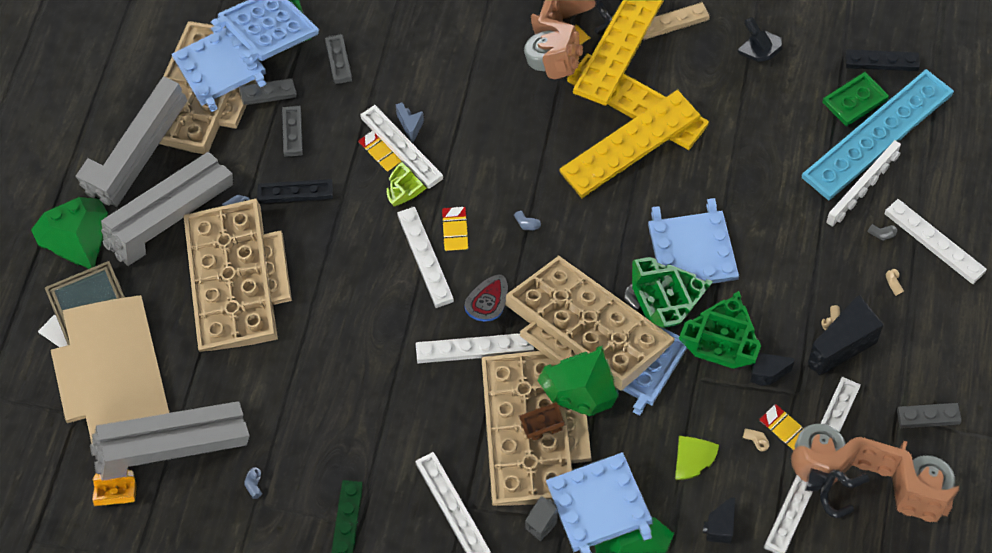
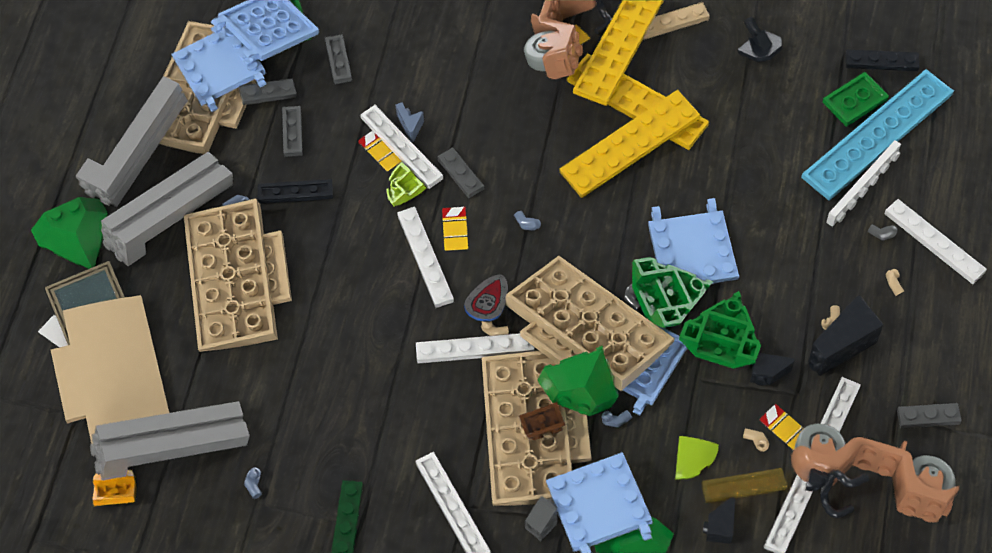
(460, 173): none -> dark grey plate
(492, 330): none -> tan arm
(615, 421): none -> sand blue arm
(744, 485): none -> clear yellow plate

